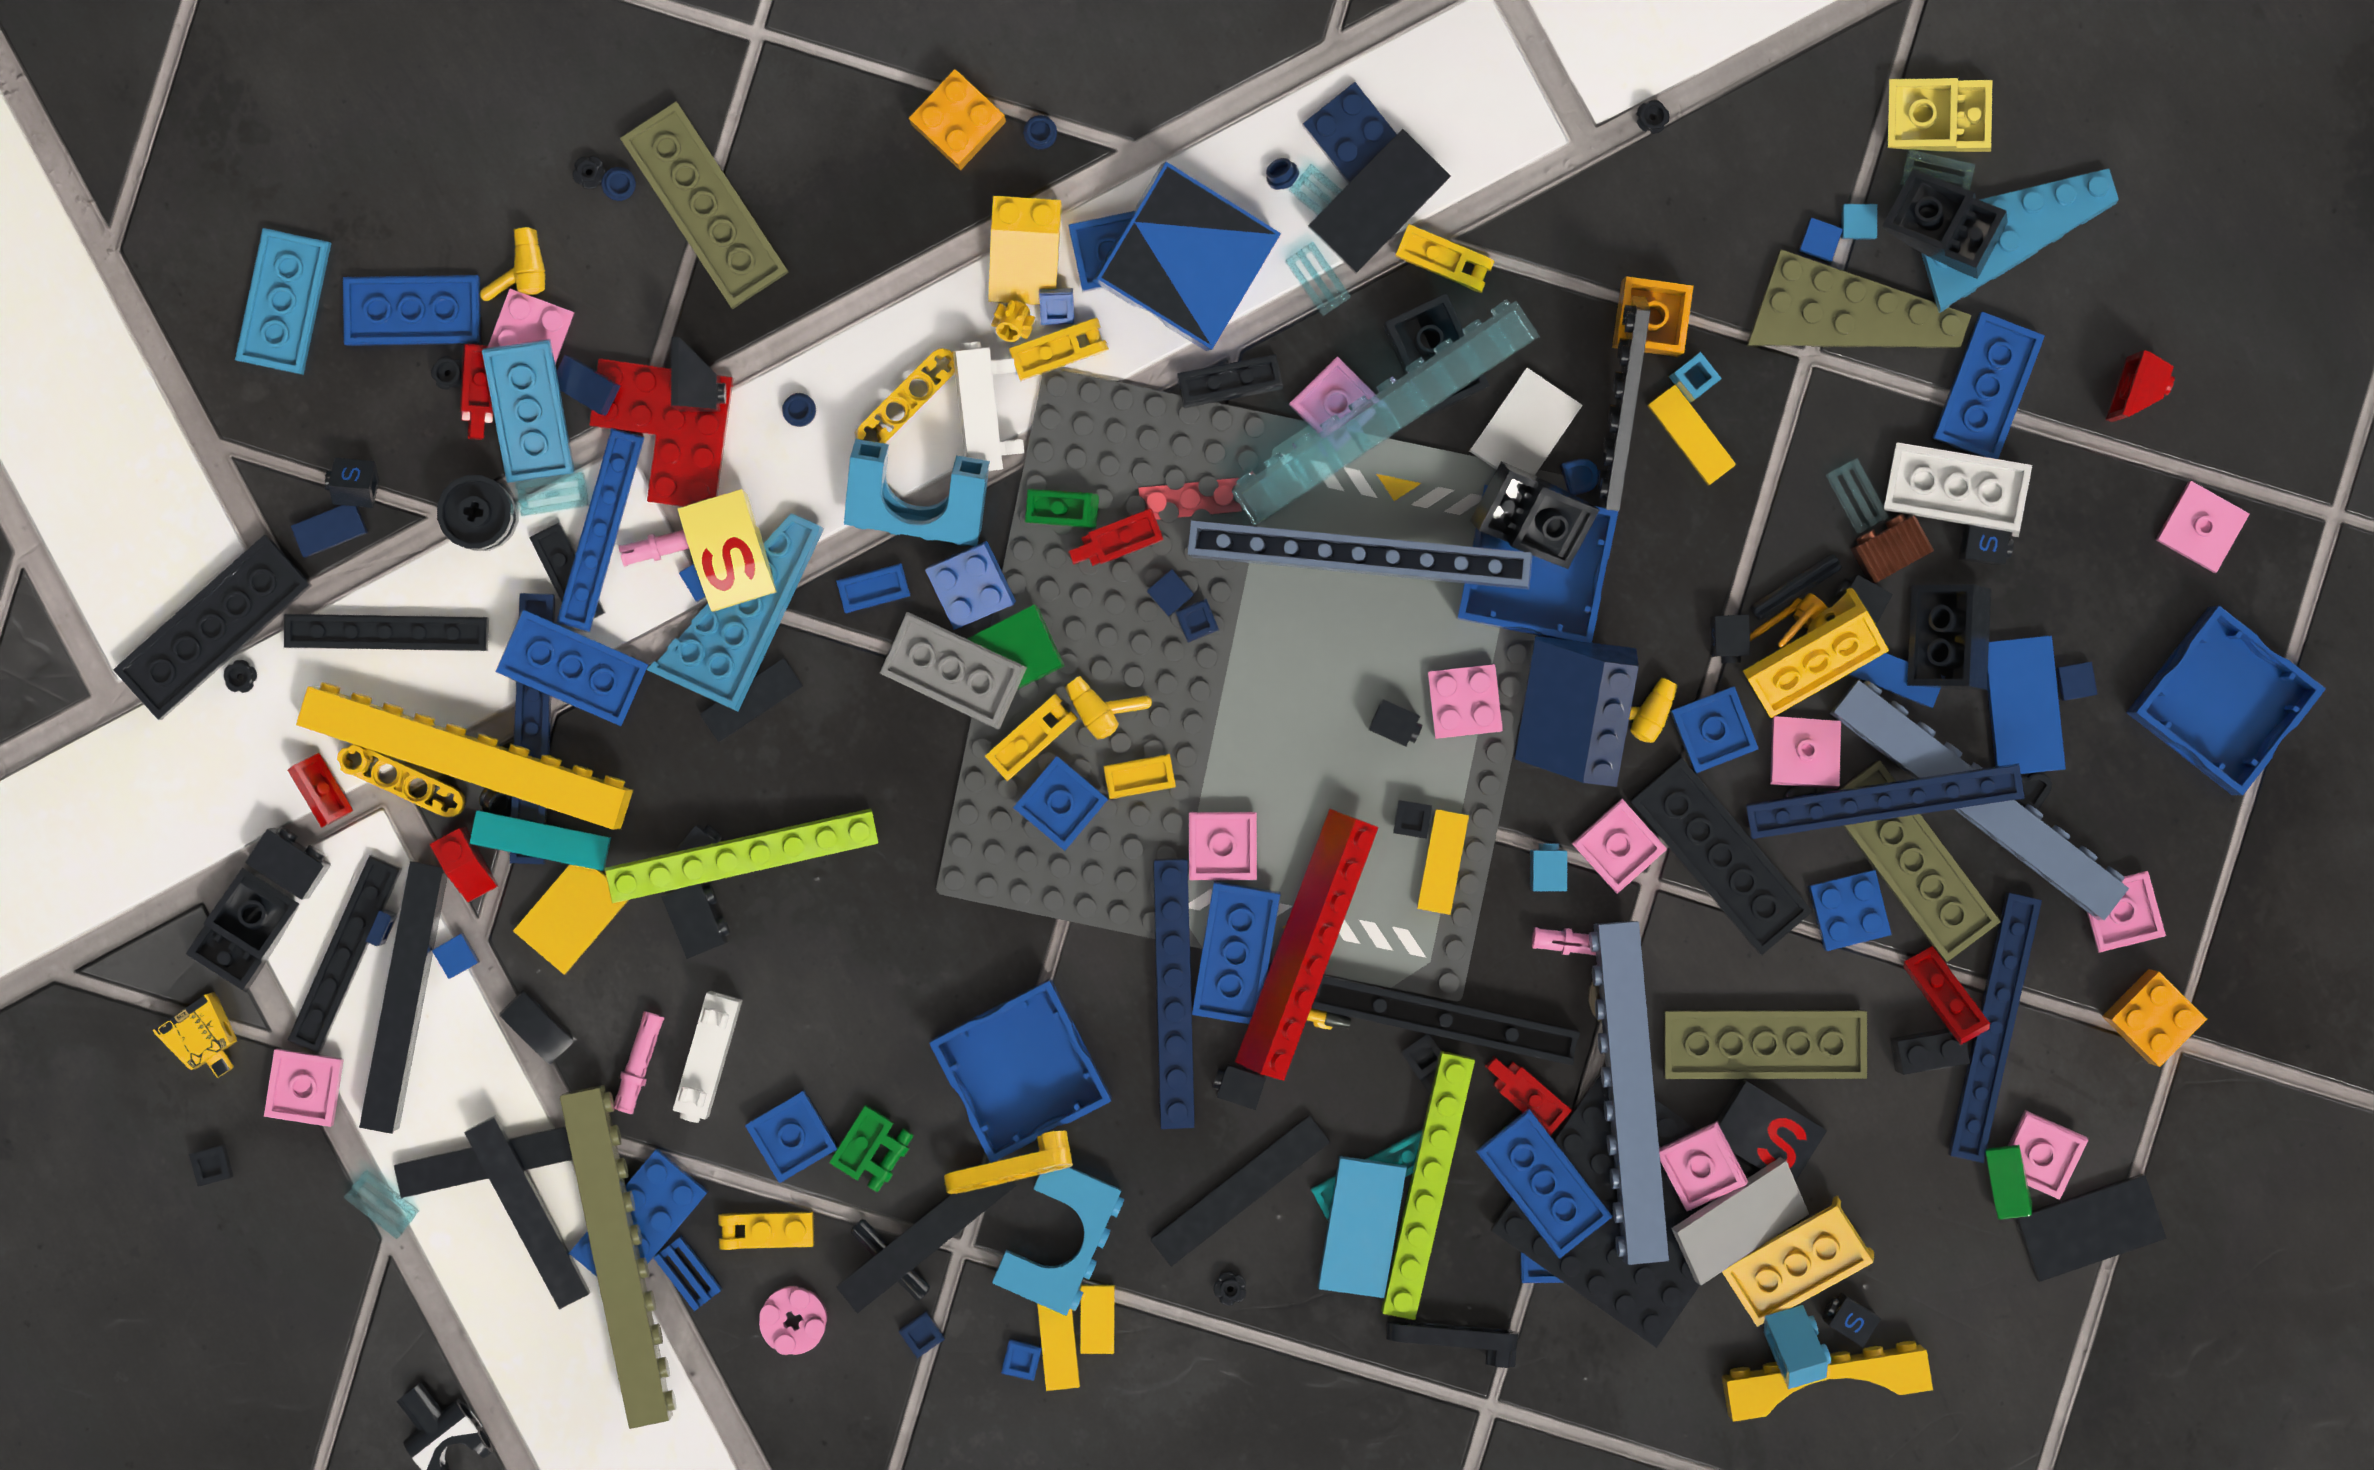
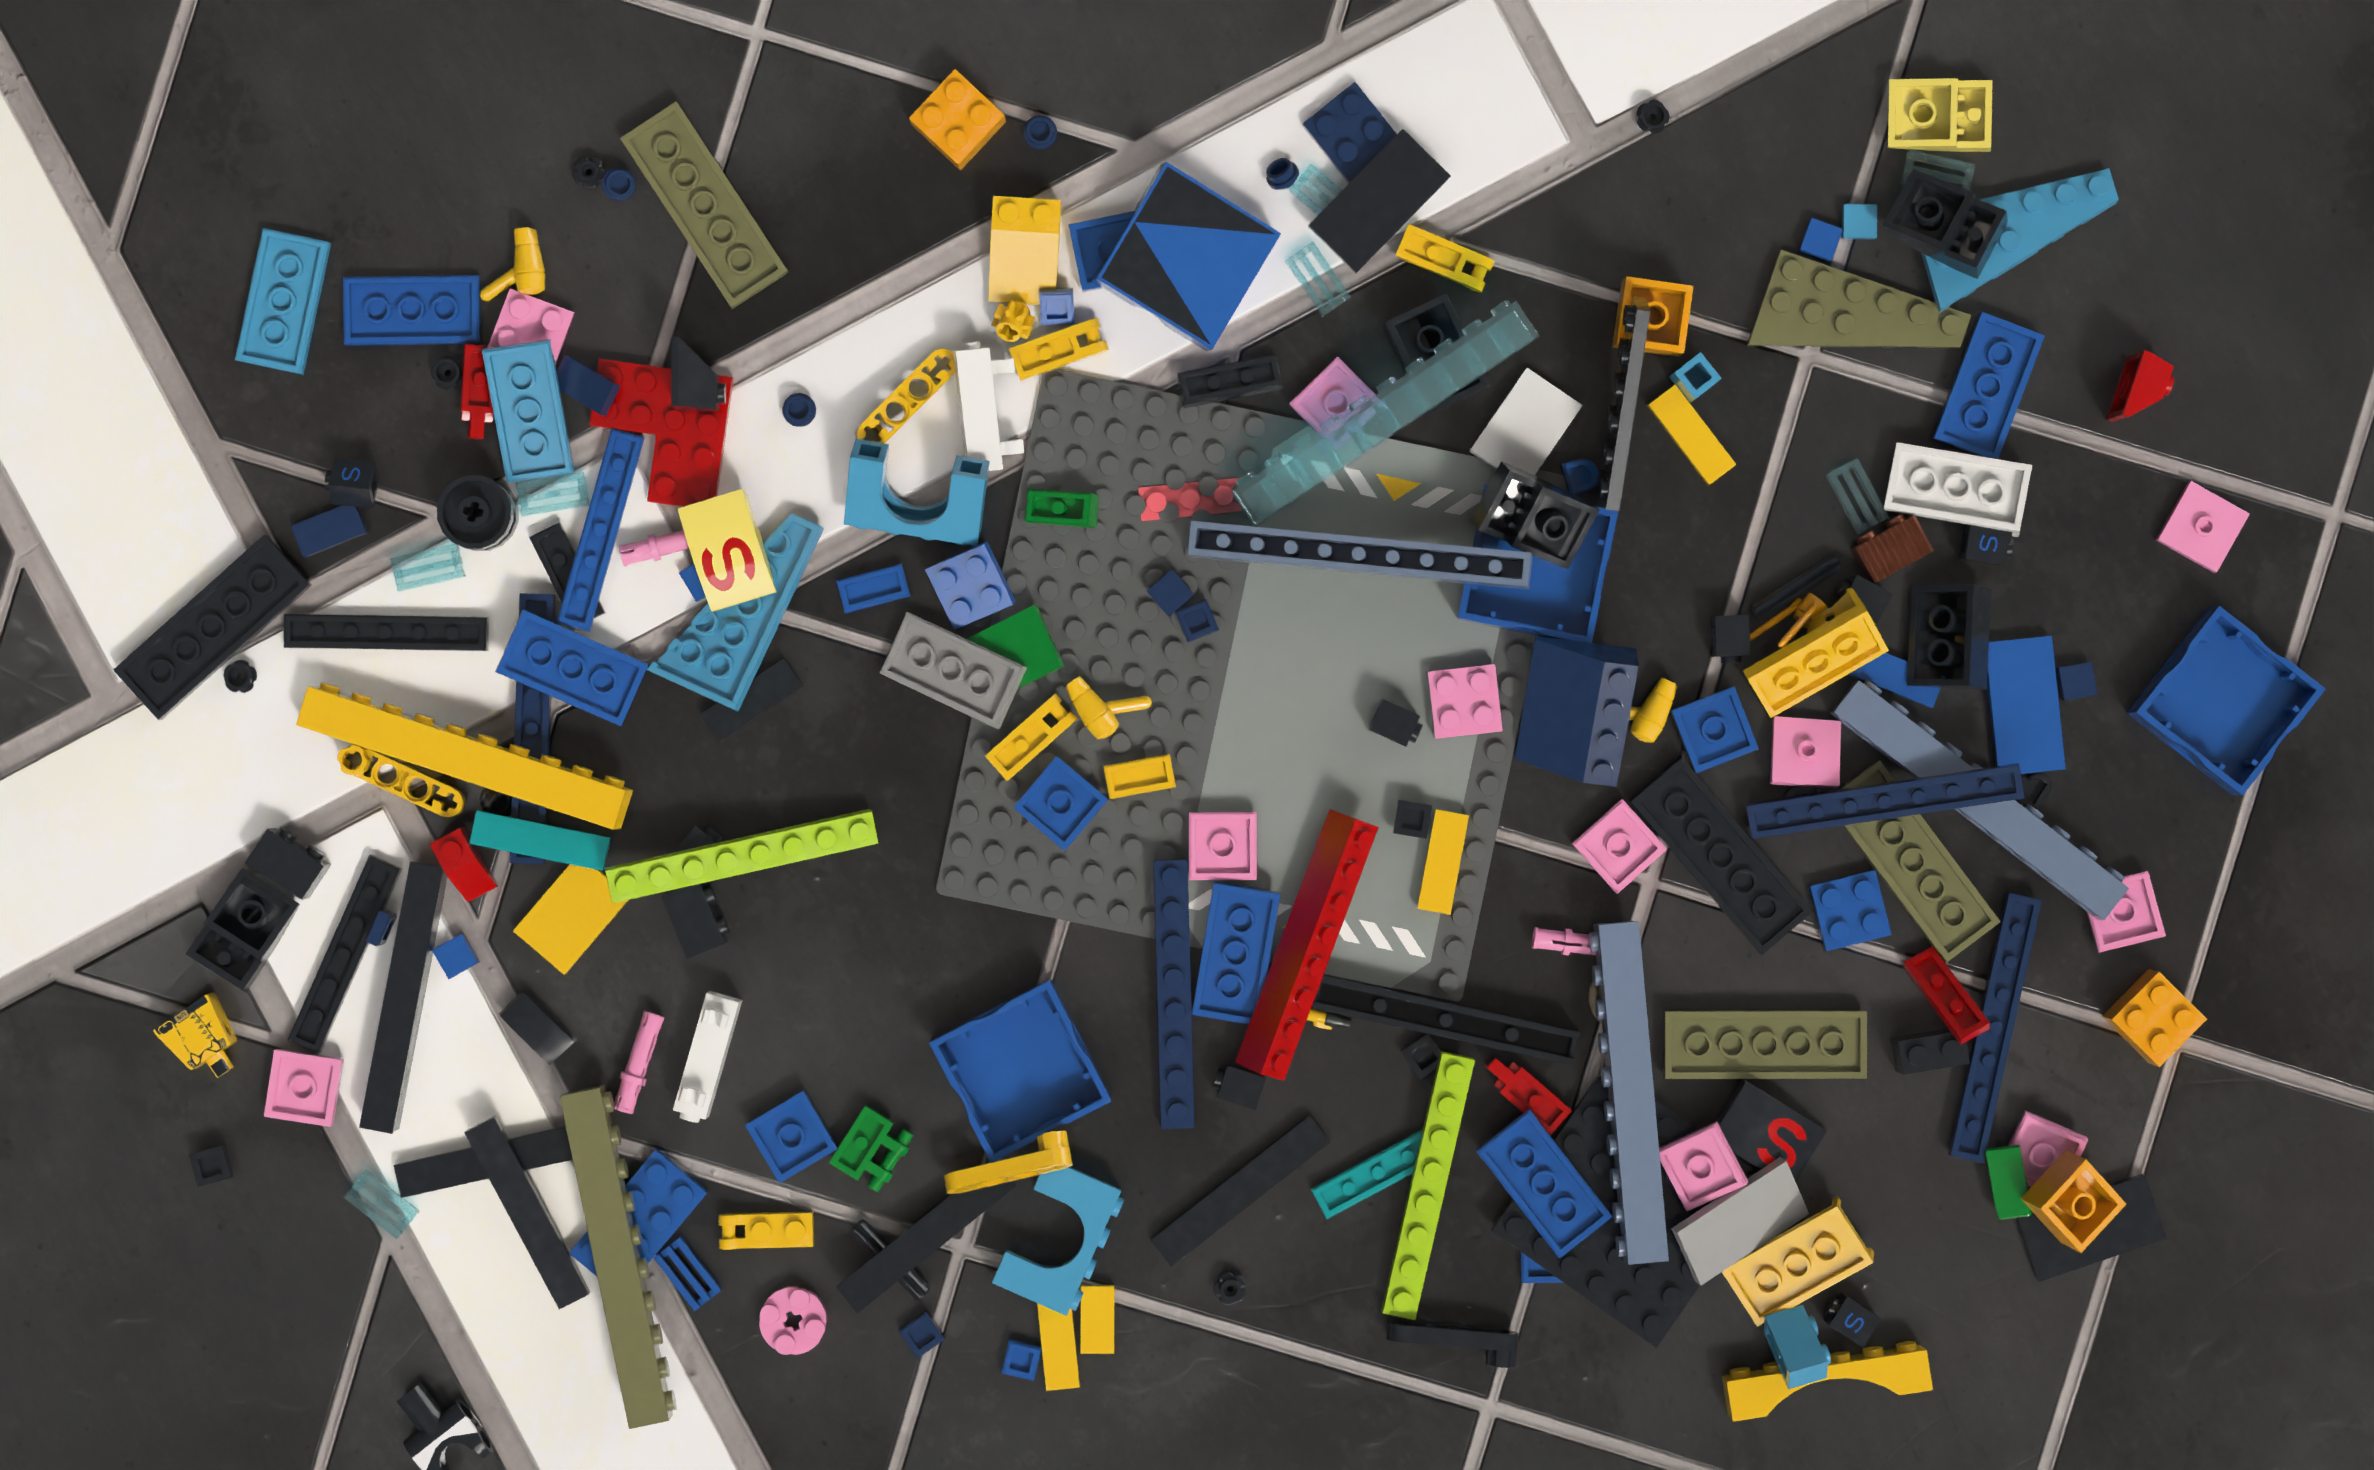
(320, 790): red plate -> none
(456, 562): none -> clear light blue tile
(1118, 539): red hinge -> none
(1361, 1227): dark azure tile -> none
(1548, 868): dark azure brick -> none
(2073, 1201): none -> light orange brick

